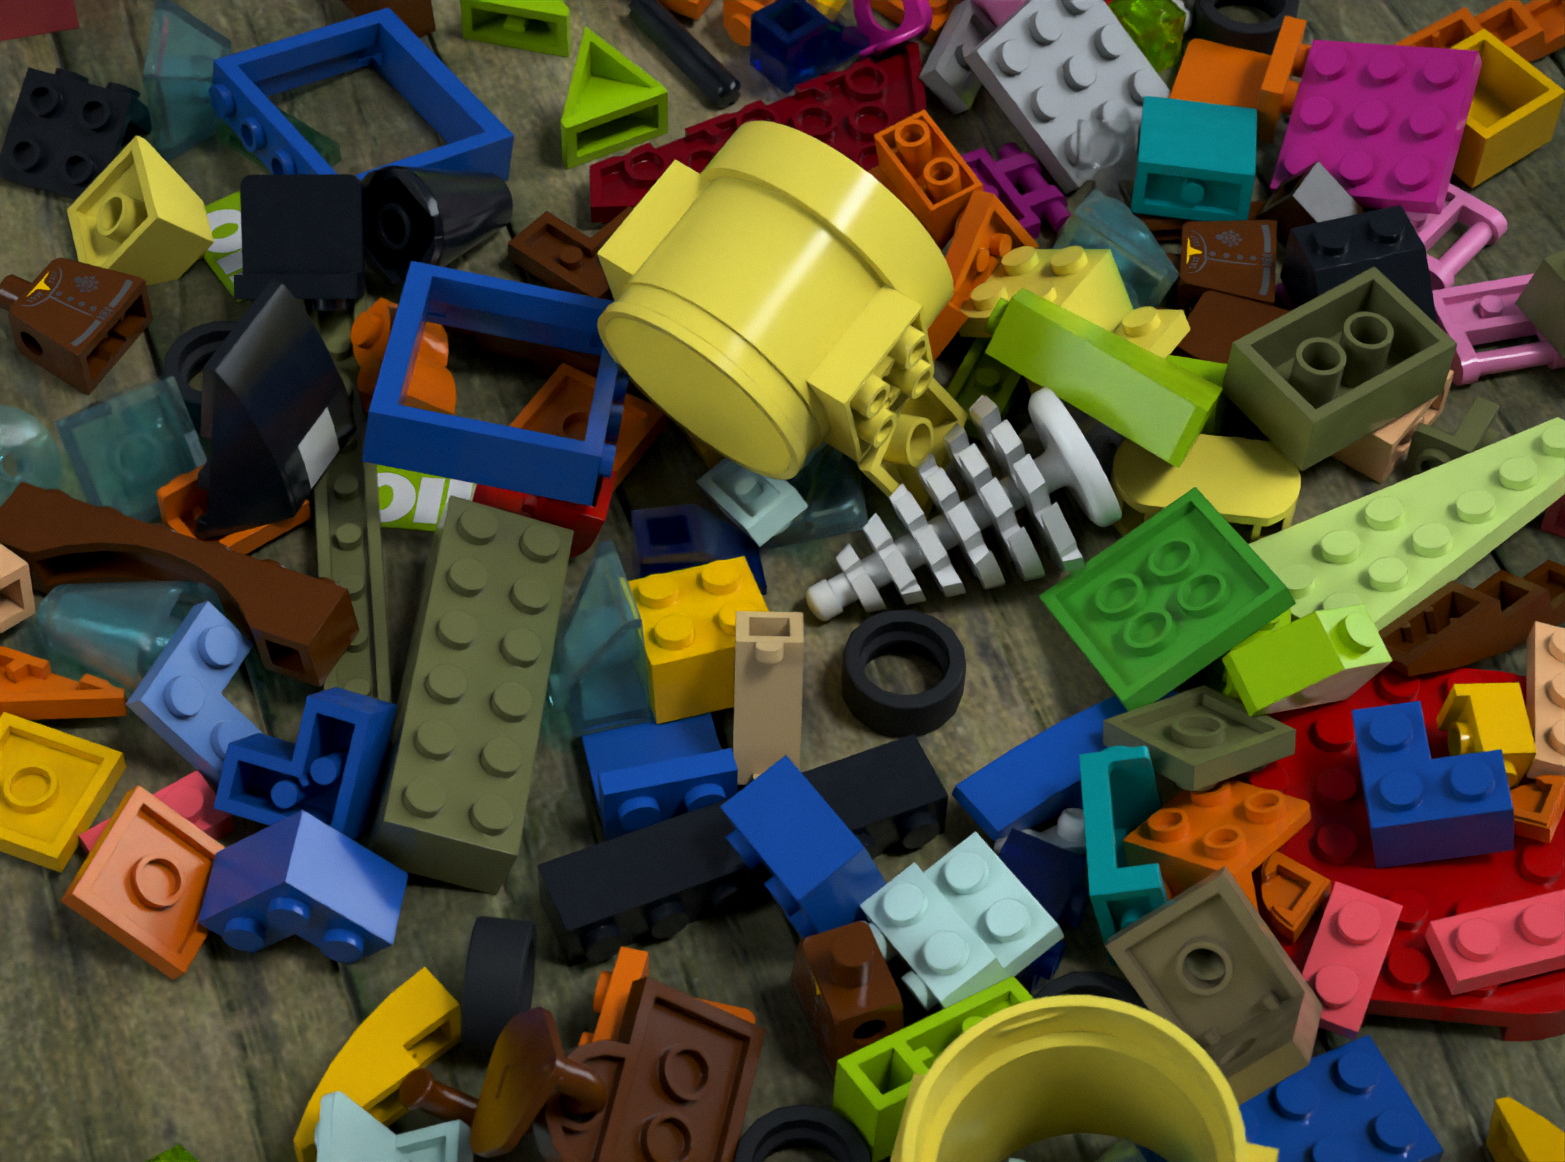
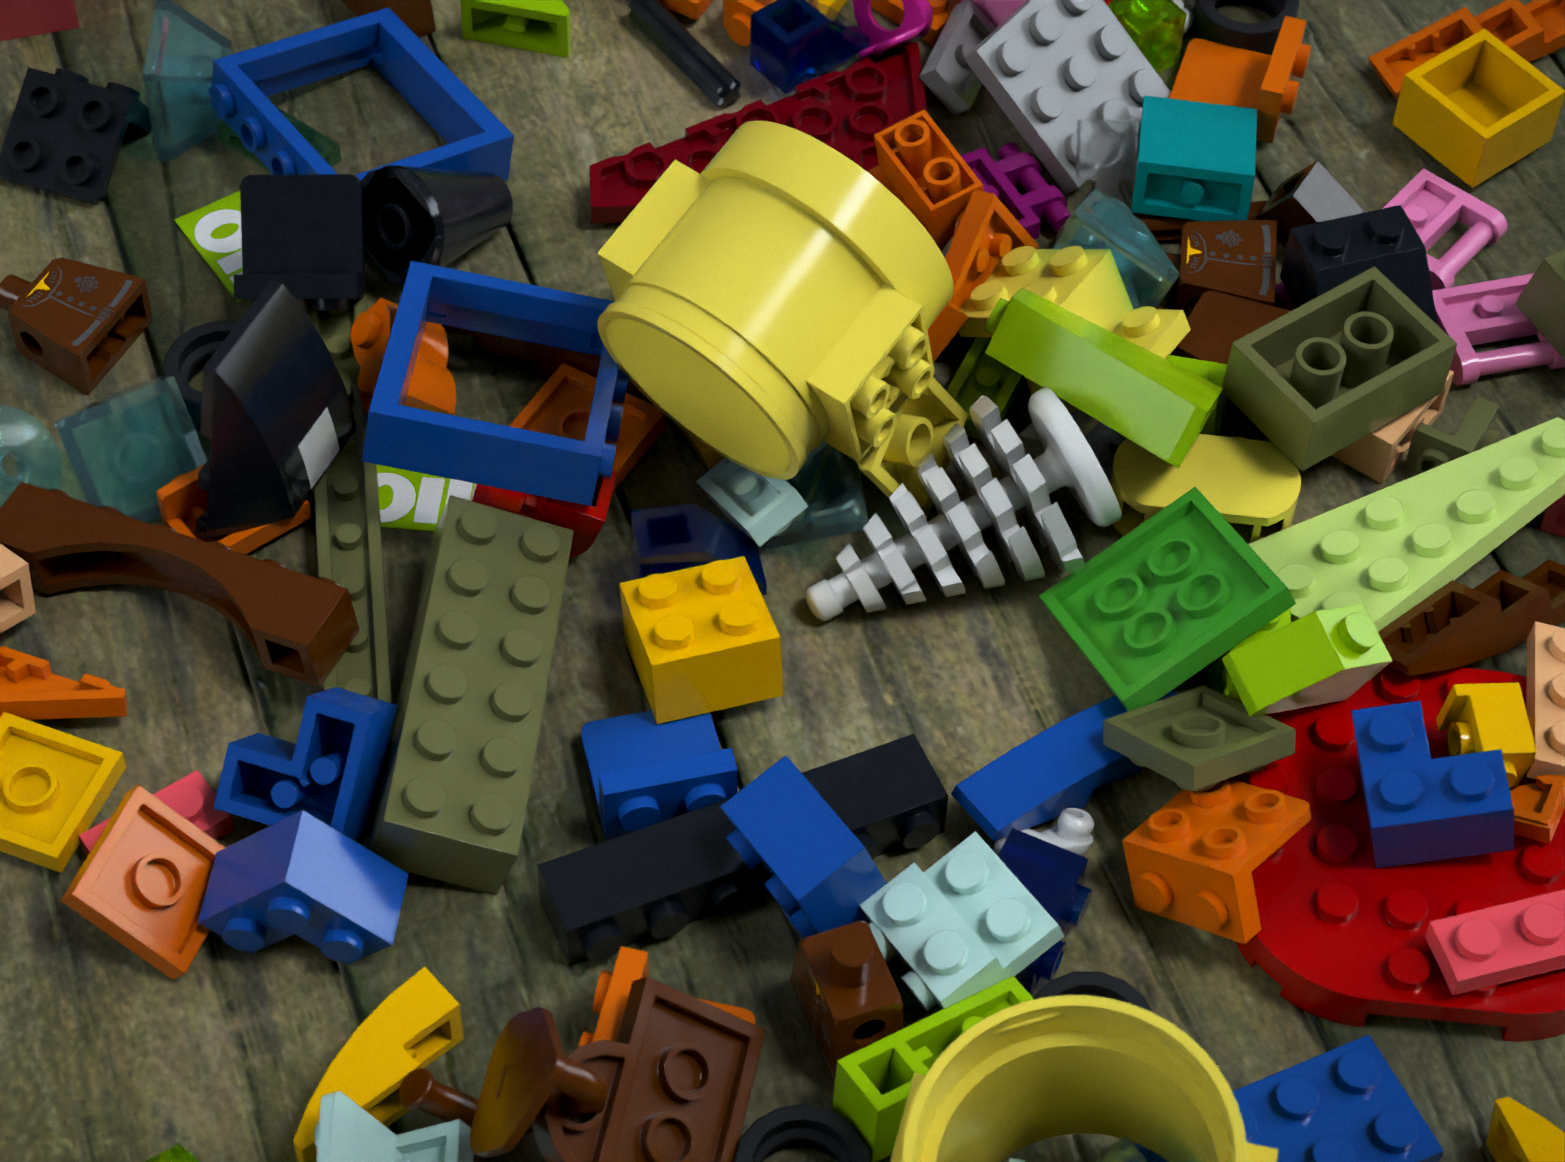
(118, 625): clear light blue cone -> none
(140, 218): light yellow slope -> none
(185, 686): medium blue plate -> none
(496, 979): black tyre -> none
(564, 254): reddish brown plate -> none
(601, 653): clear light blue slope -> none
(609, 104): lime slope -> none
(767, 690): tan brick -> none
(910, 633): black tyre -> none
(1117, 799): teal panel -> none
(1253, 1018): dark tan bracket -> none
(1291, 894): orange tile -> none
(1349, 956): coral plate -> none
(1381, 121): dark pink plate -> none

